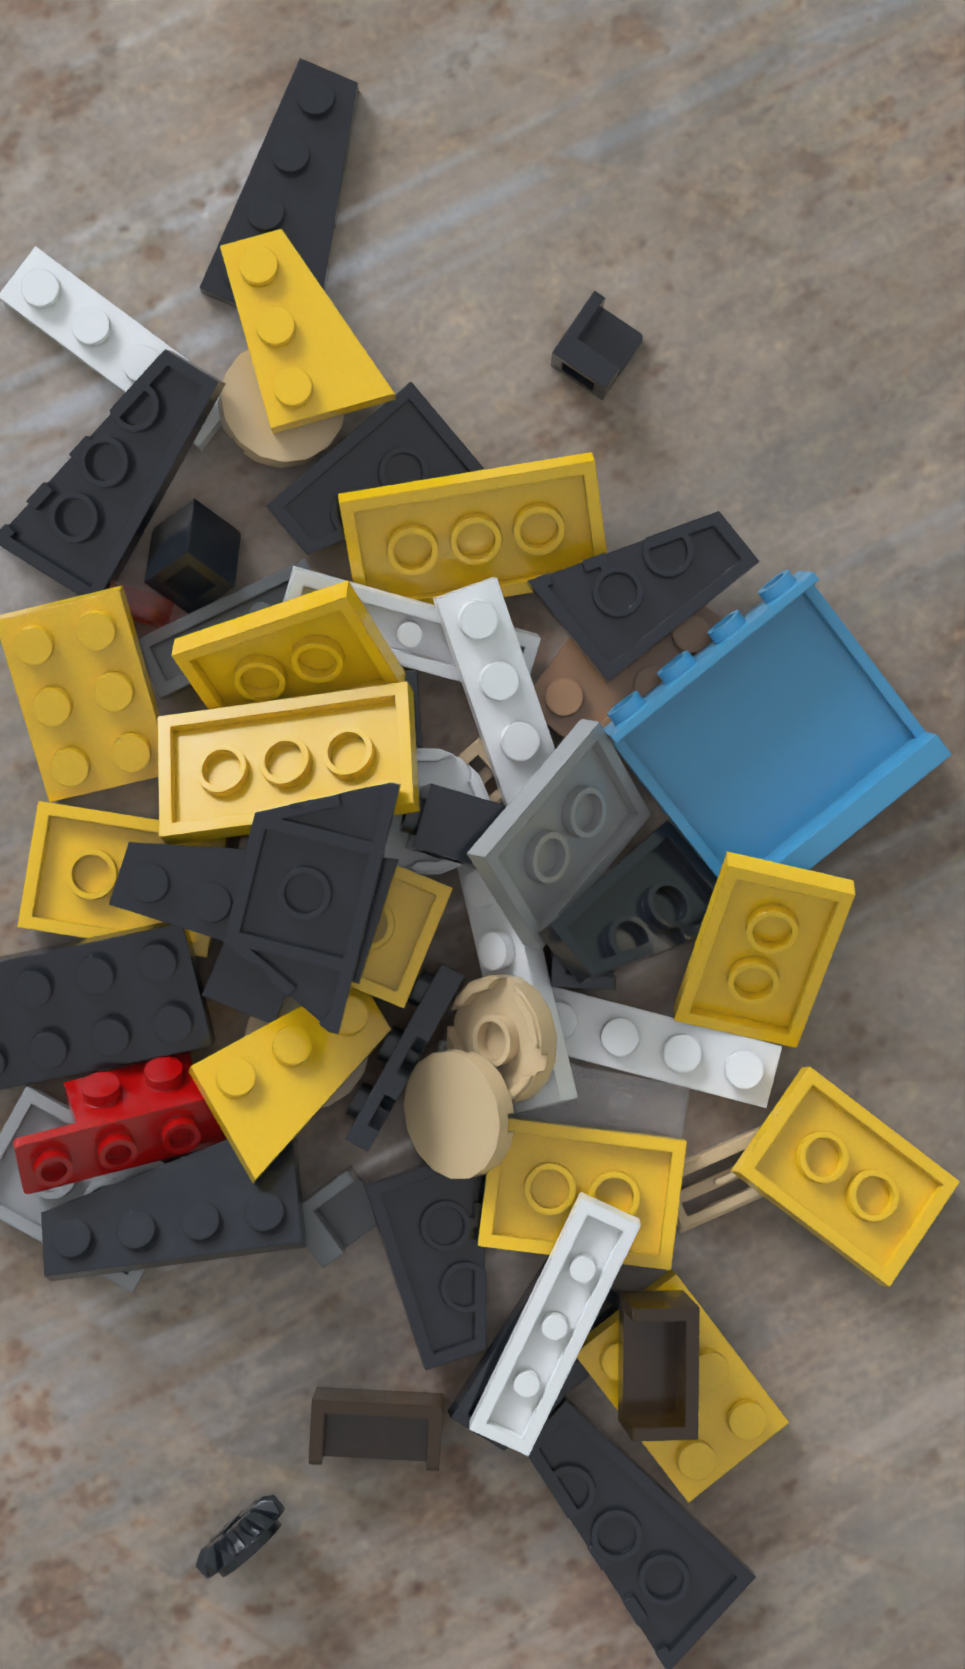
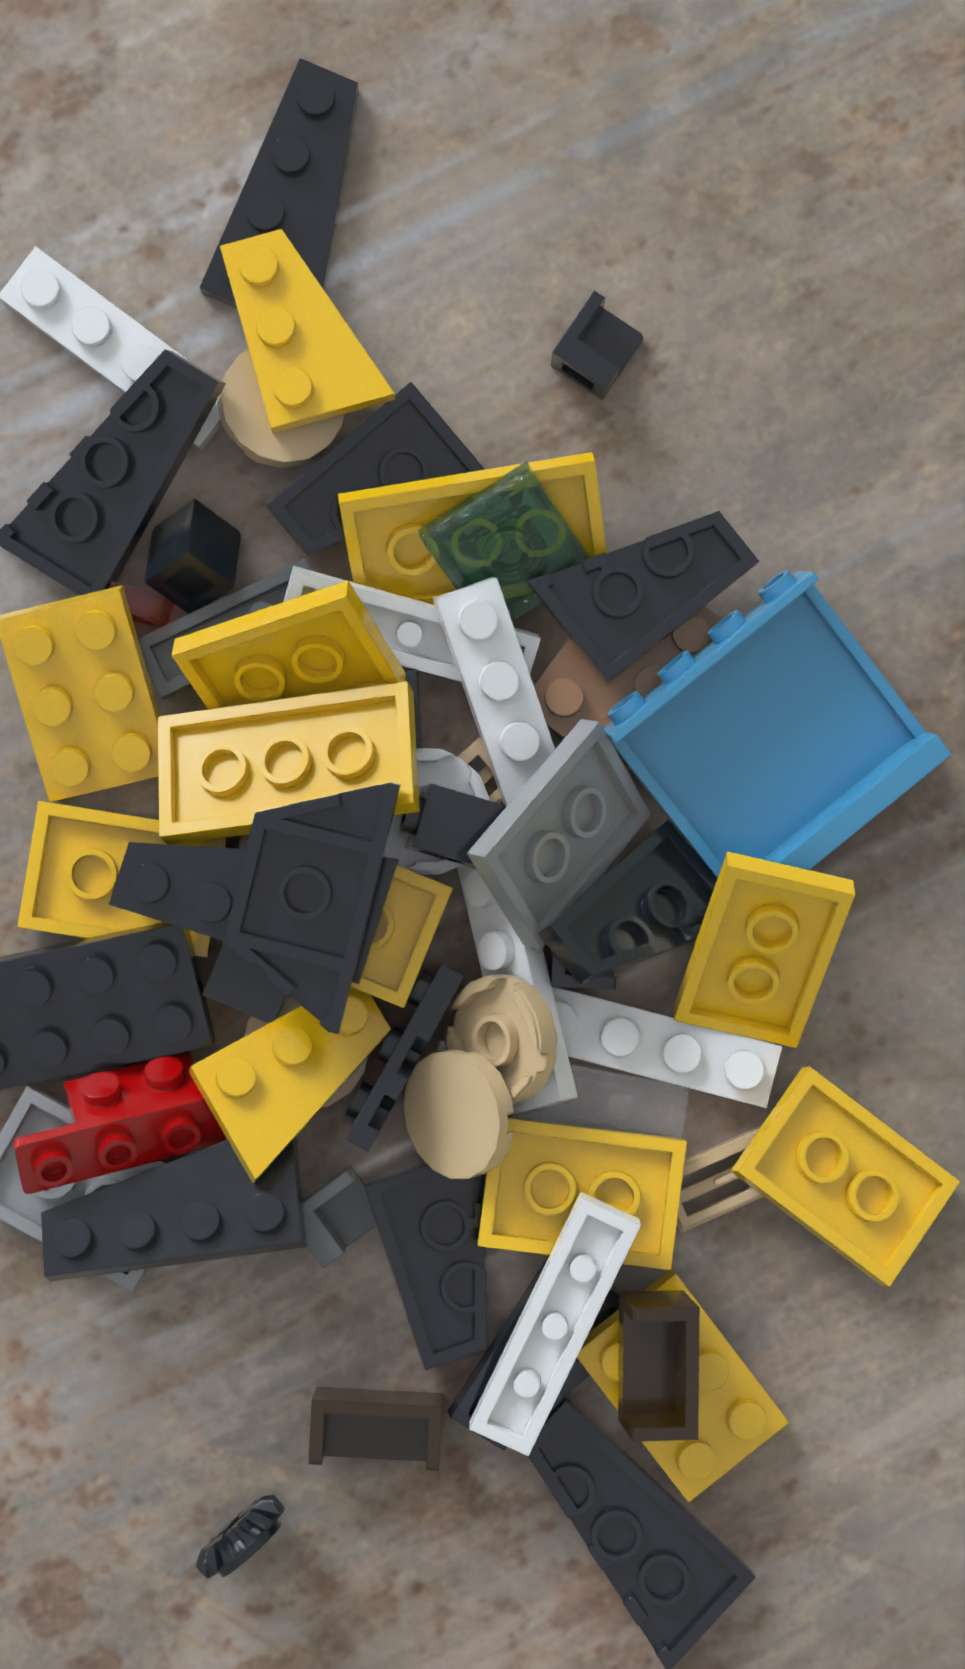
(506, 534): none -> clear green tile

